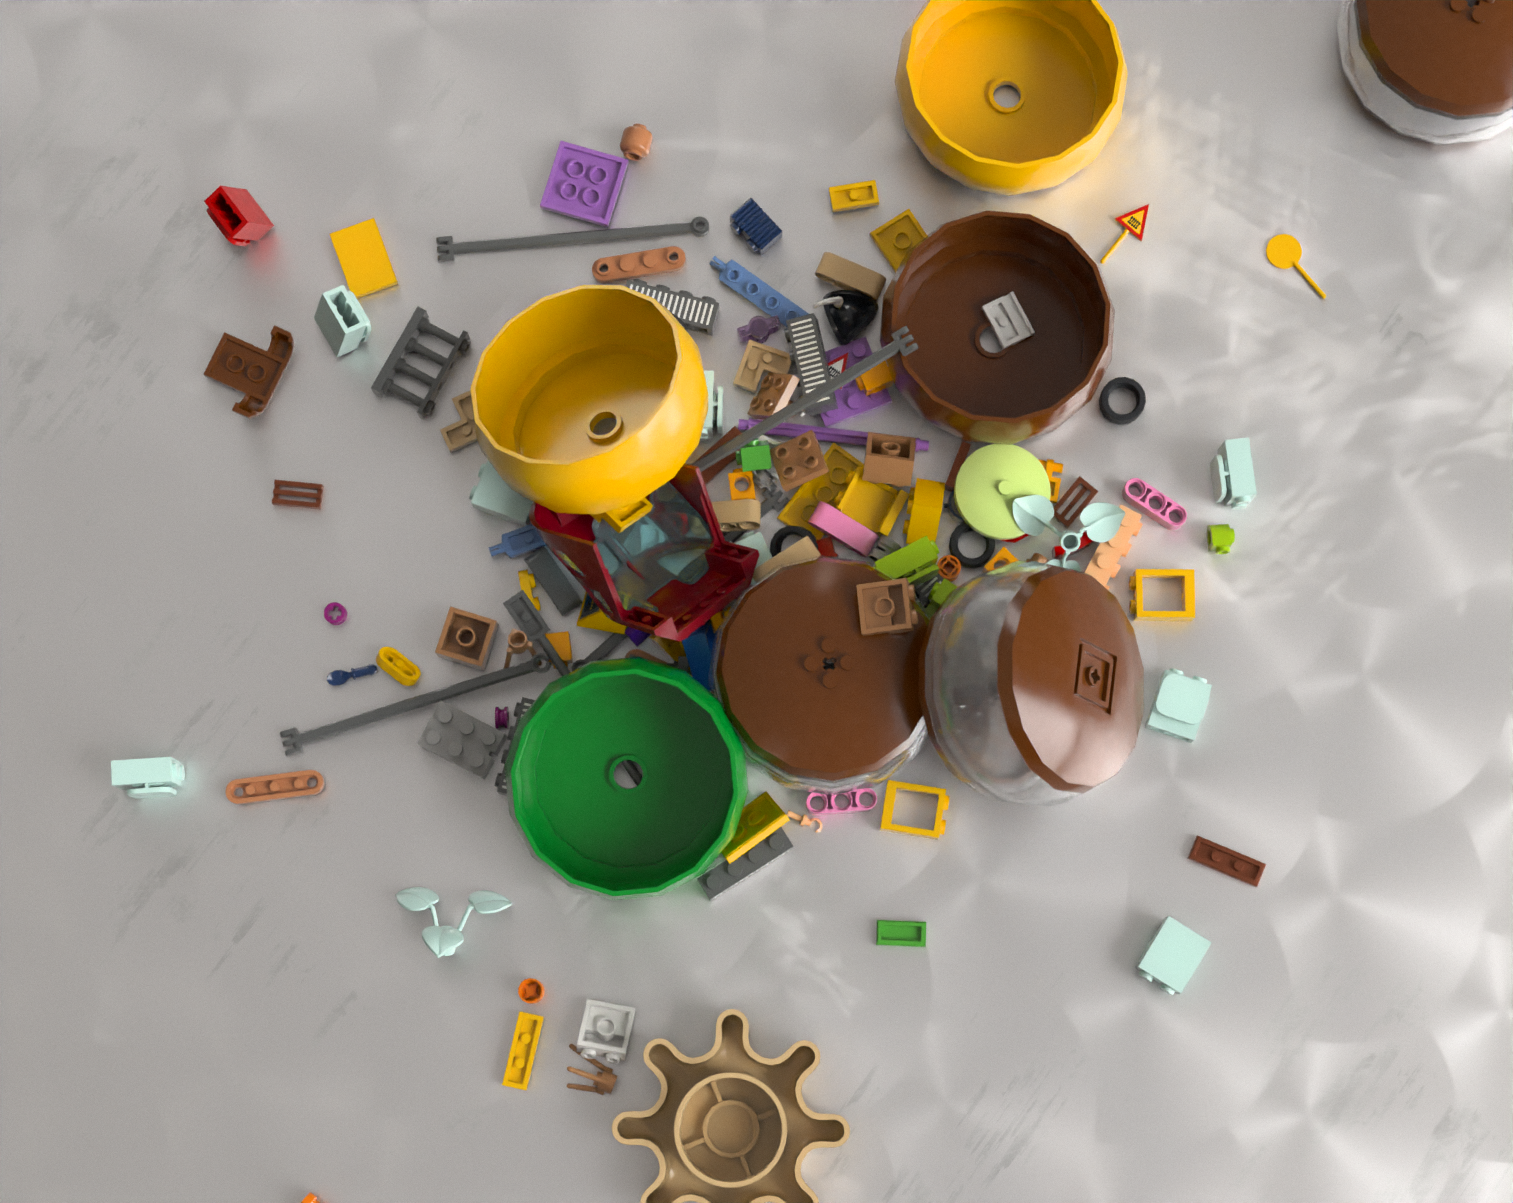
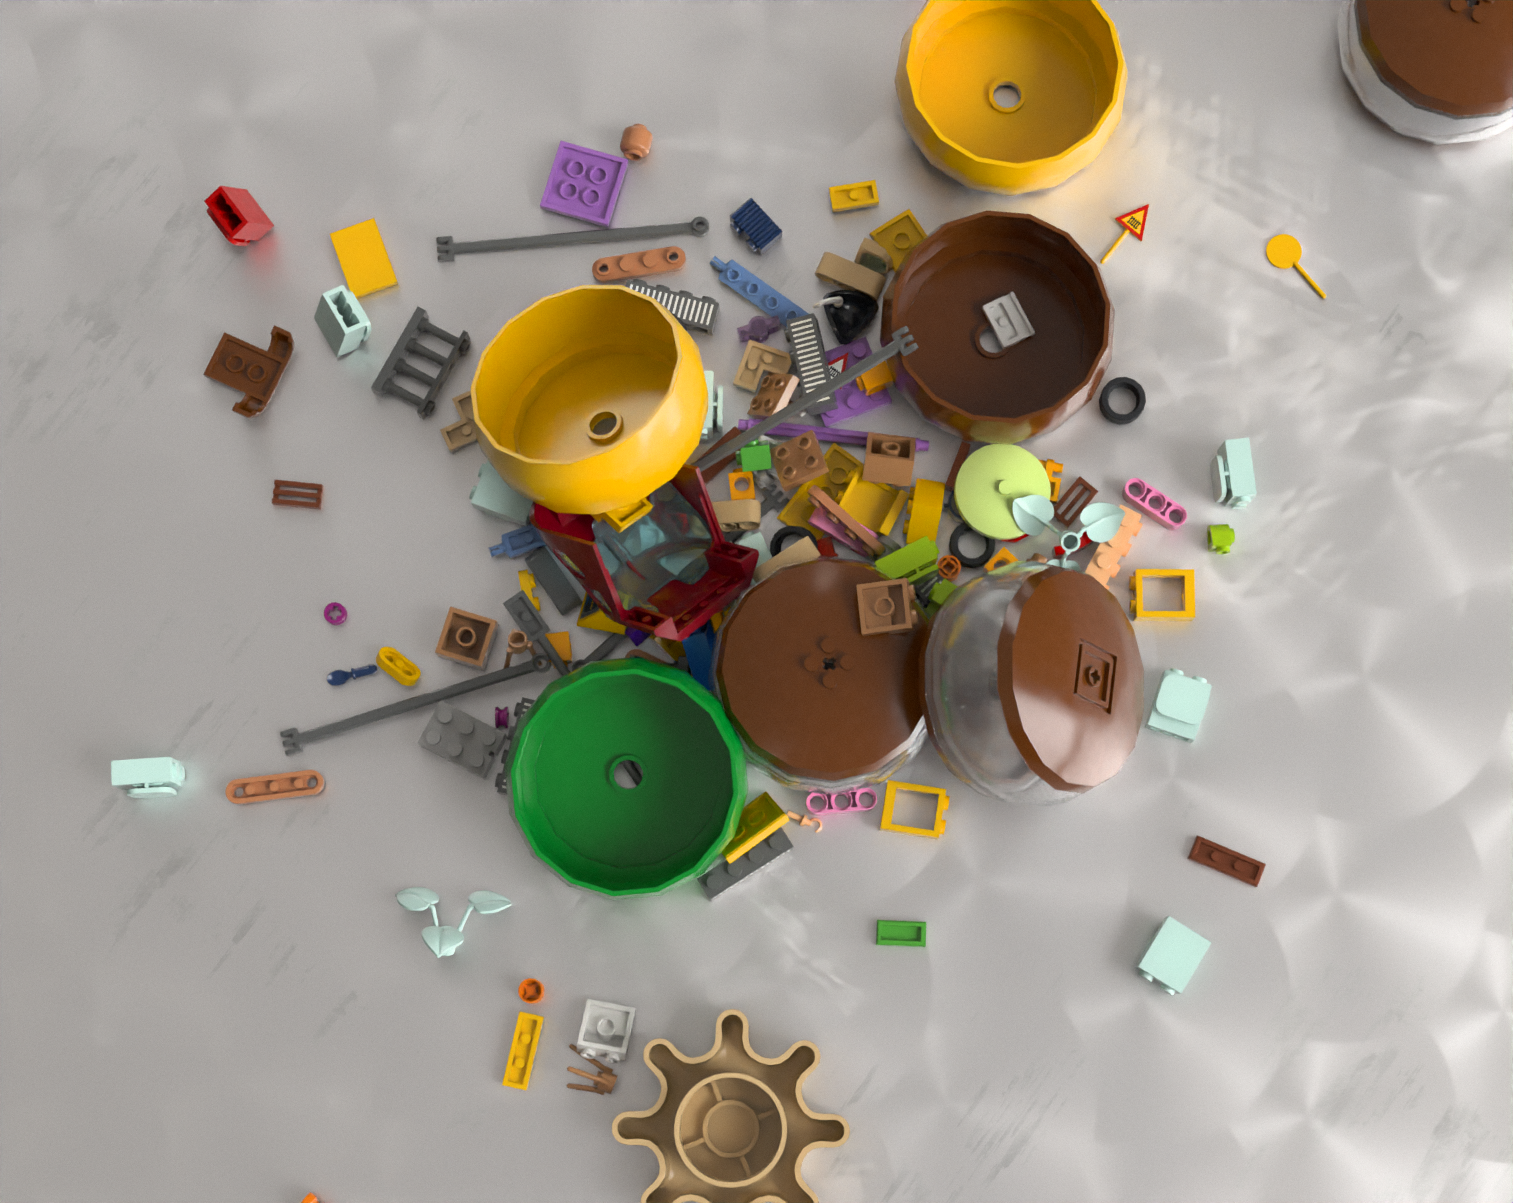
(852, 527): none -> nougat plate
(873, 257): none -> tan rock

